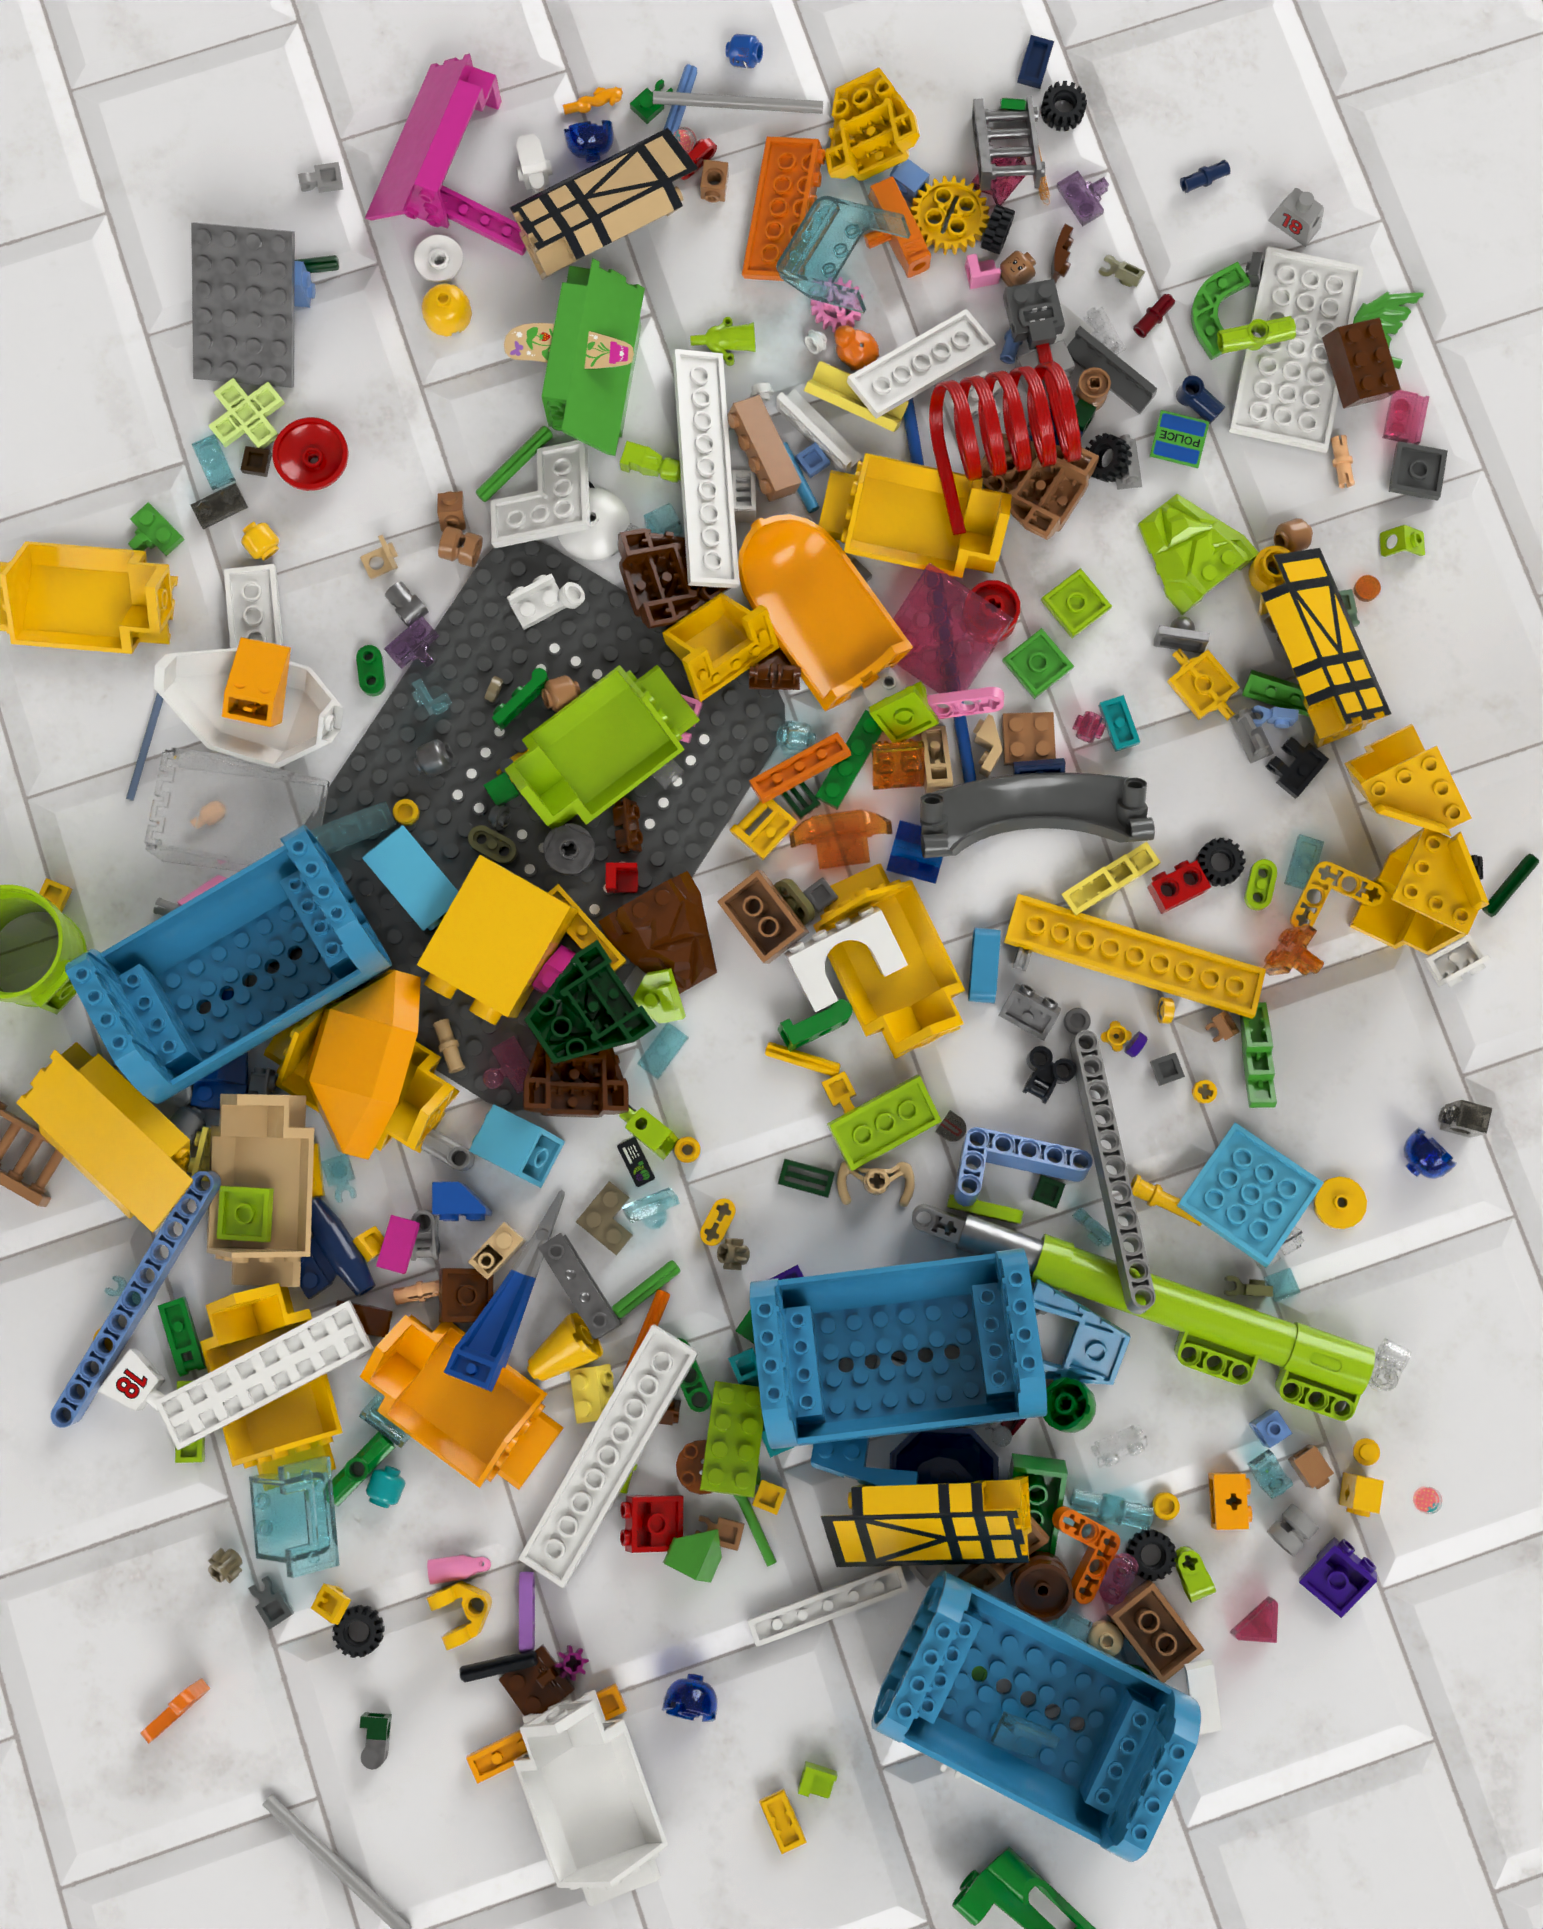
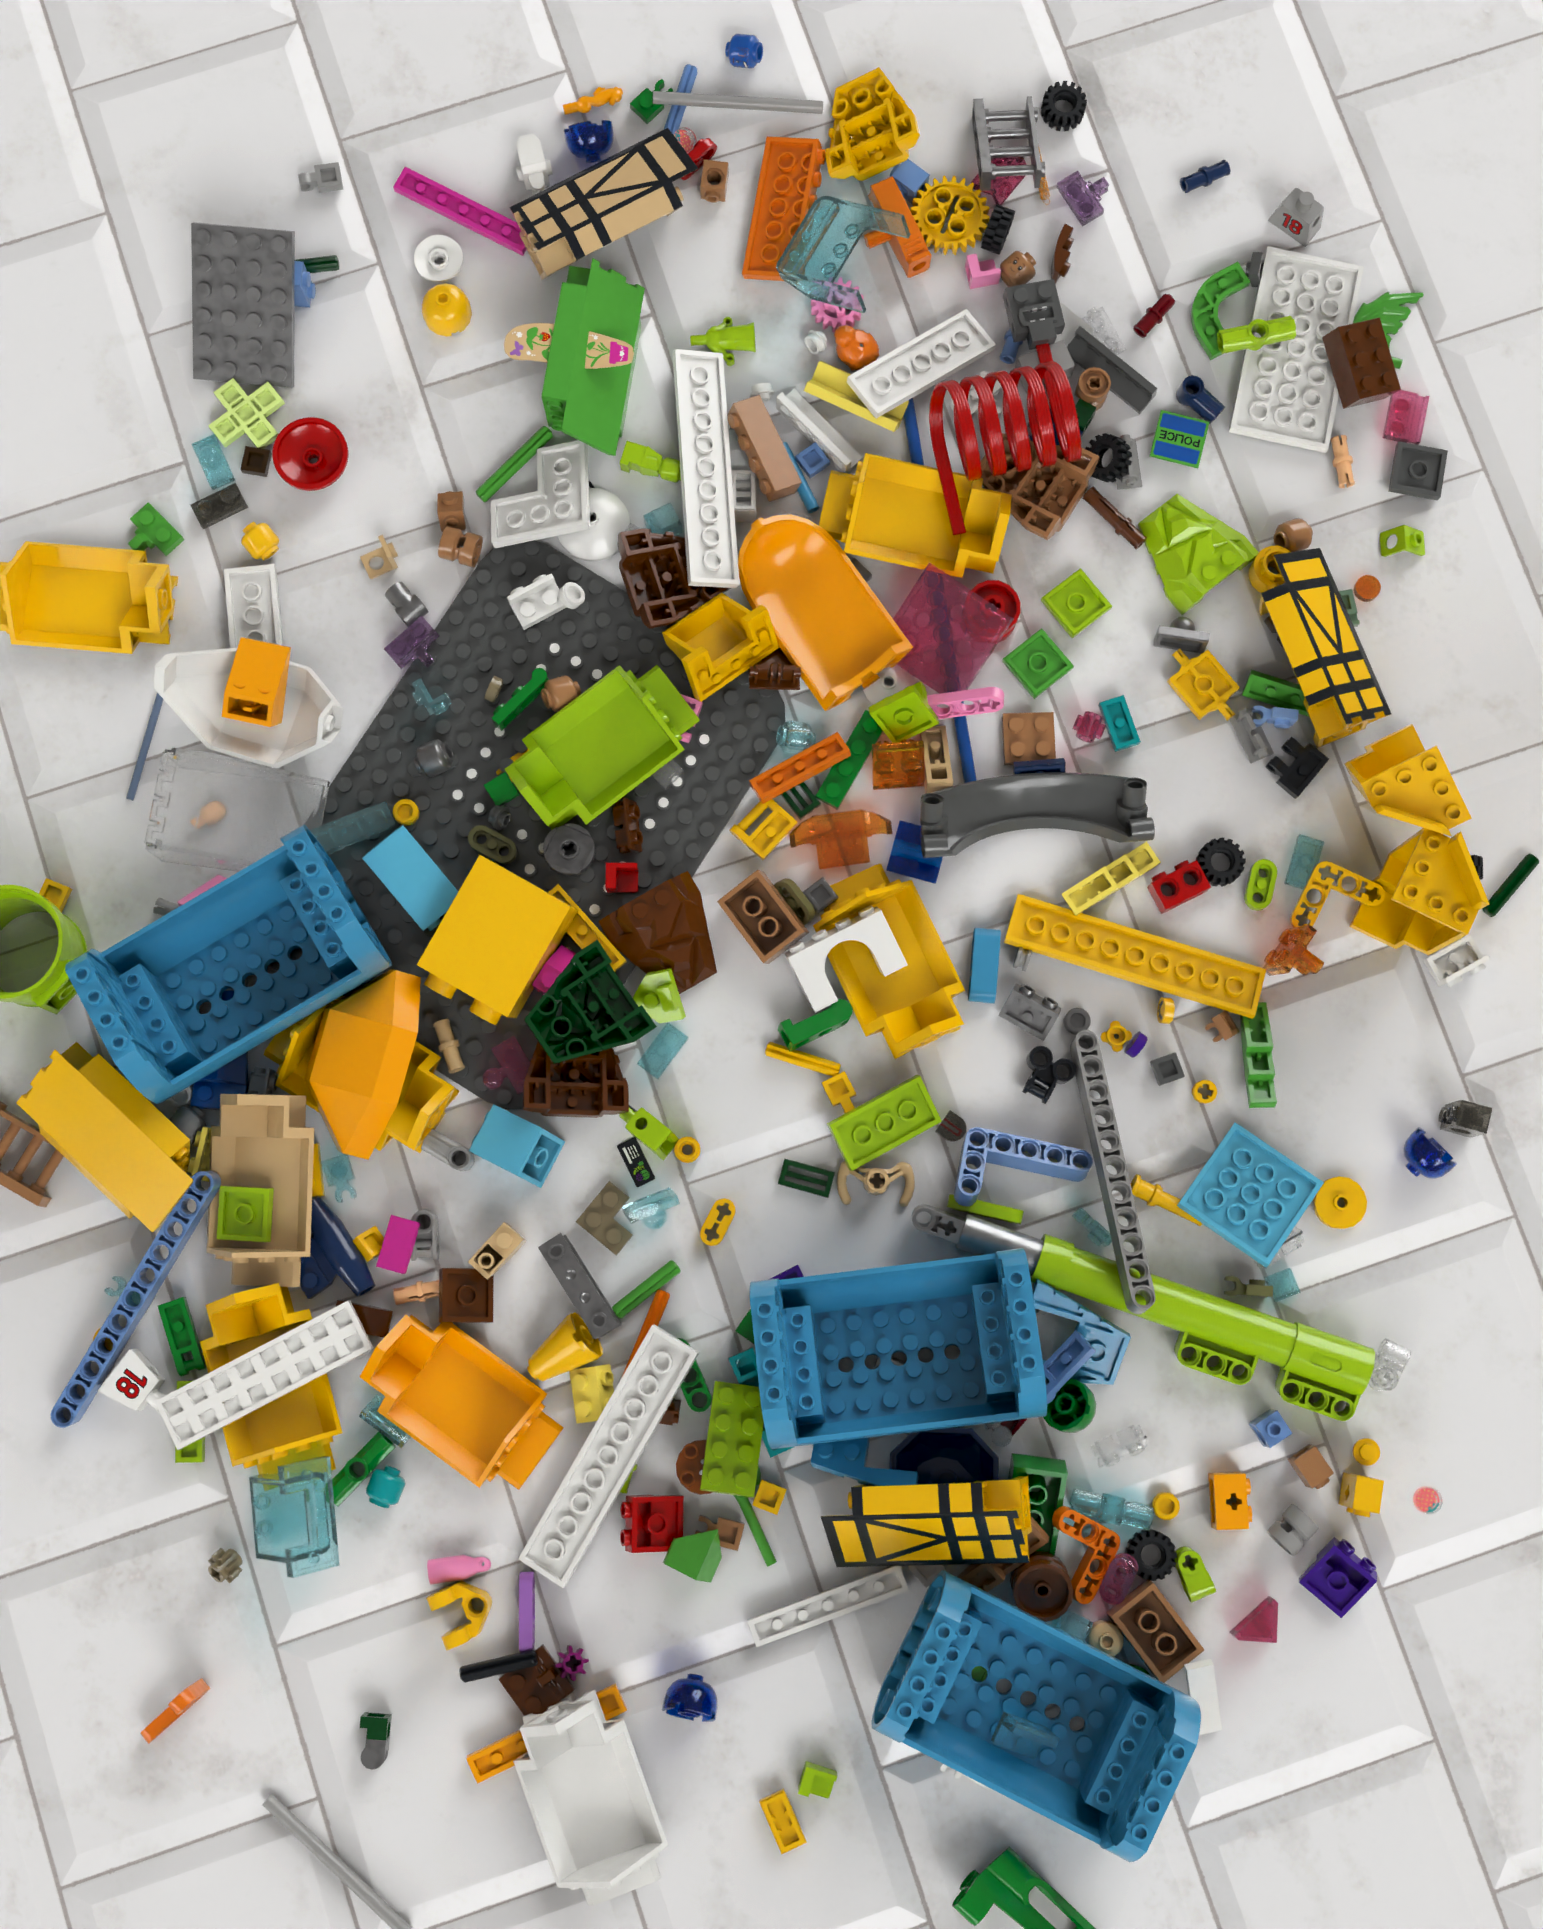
(273, 1606): dark grey plate -> none
(331, 1603): yellow bracket -> none
(371, 669): green plate -> none
(375, 1635): black tyre -> none
(431, 141): dark pink panel -> none
(457, 1200): blue slope -> none
(490, 1339): blue plate -> none
(733, 1254): dark tan gear -> none
(988, 738): tan slope -> none
(1010, 103): green tile -> none
(1035, 62): dark blue tile -> none
(1048, 1191): dark green tile -> none
(1066, 1362): none -> medium blue plate
(1121, 524): none -> reddish brown pin
(1125, 272): olive plate -> none
(1269, 1474): clear light blue bracket -> none

